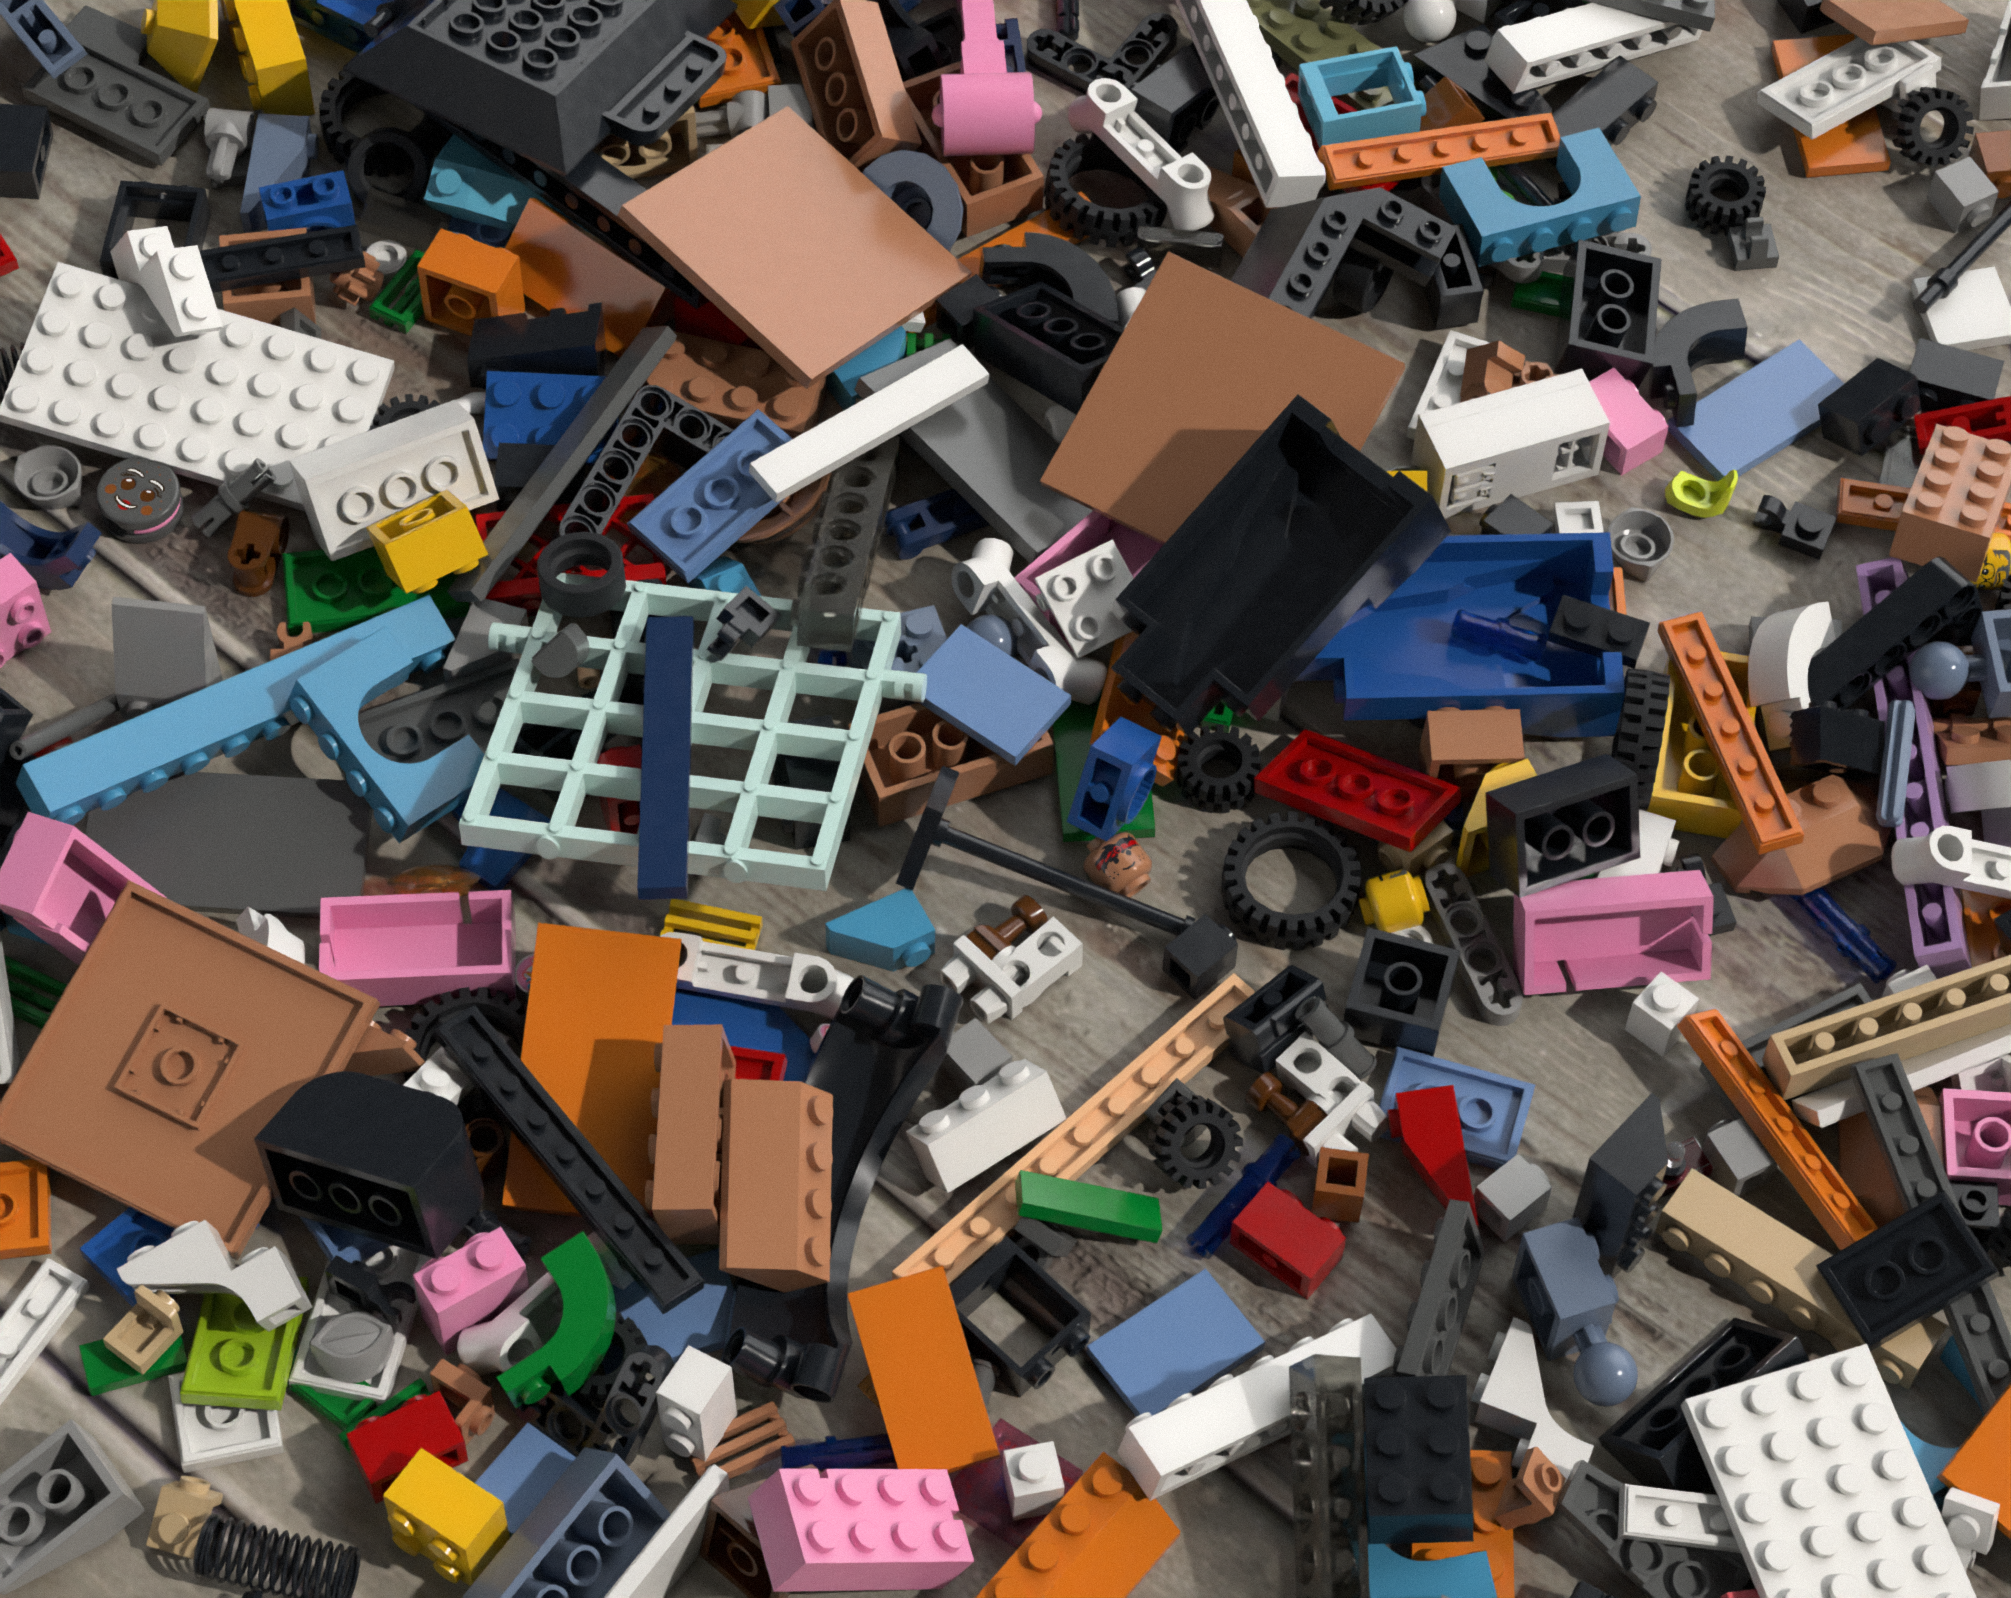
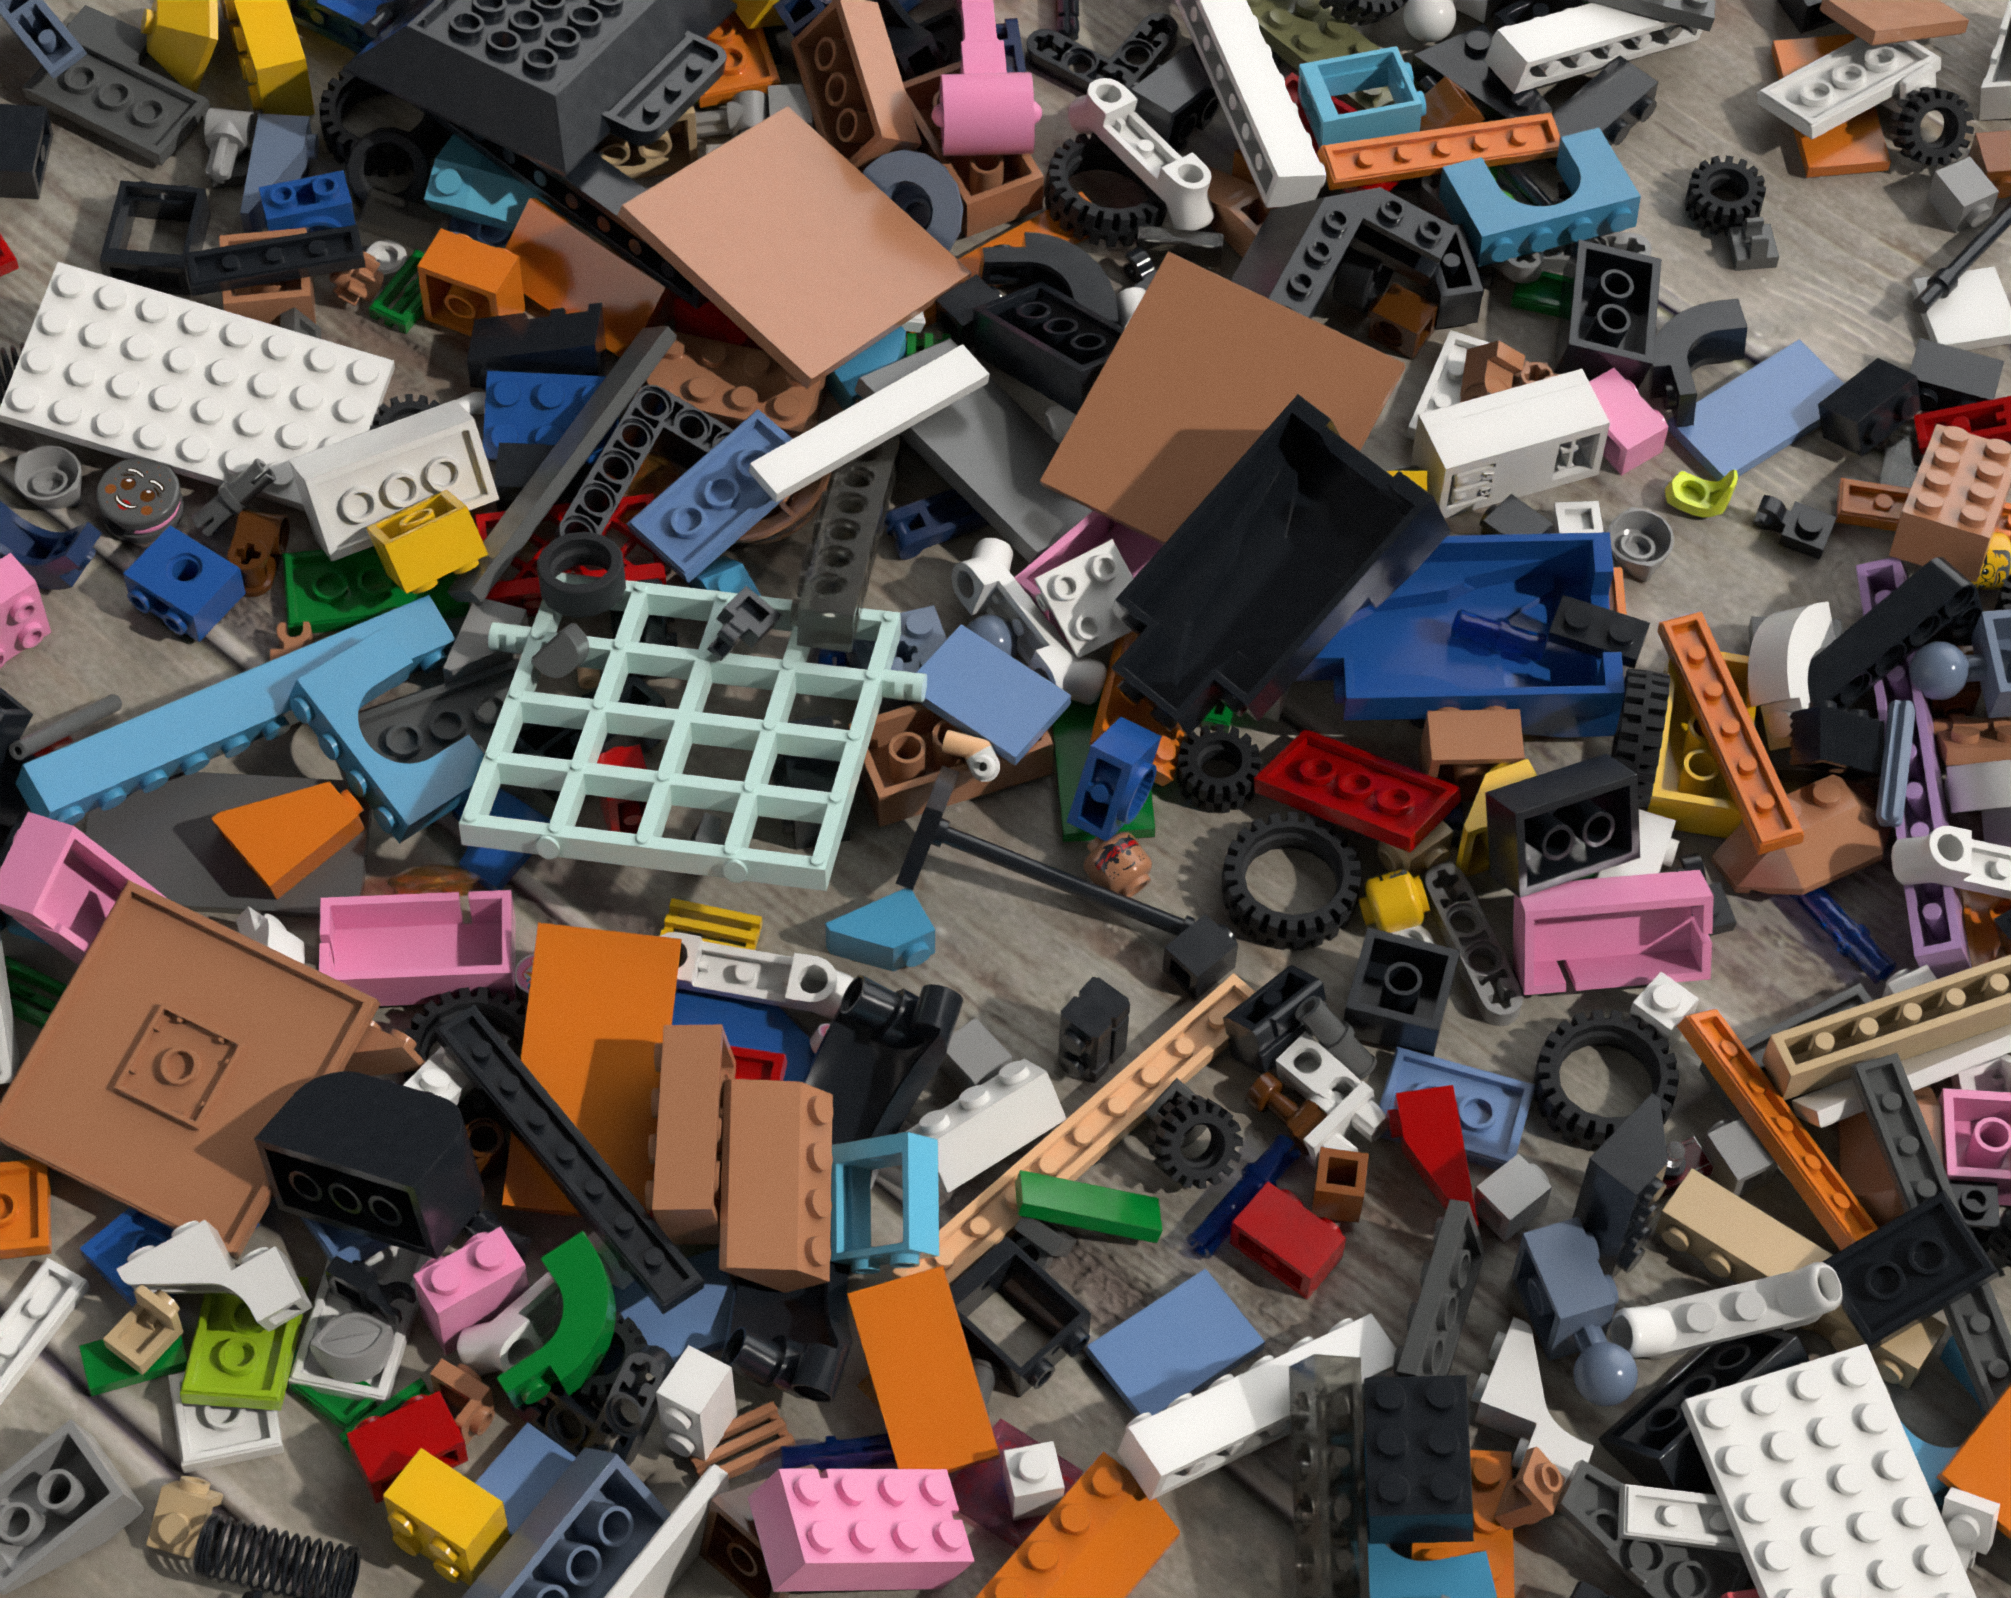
(160, 653): light grey slope -> none
(170, 277): white arch -> none
(190, 607): none -> blue brick
(291, 833): none -> orange slope
(666, 759): dark blue tile -> none
(853, 1201): none -> medium azure window
(976, 752): none -> arm
(1010, 974): white hips -> none
(1093, 1030): none -> black brick
(1401, 320): none -> reddish brown brick
(1600, 1032): none -> black tyre
(1728, 1313): none -> white plate

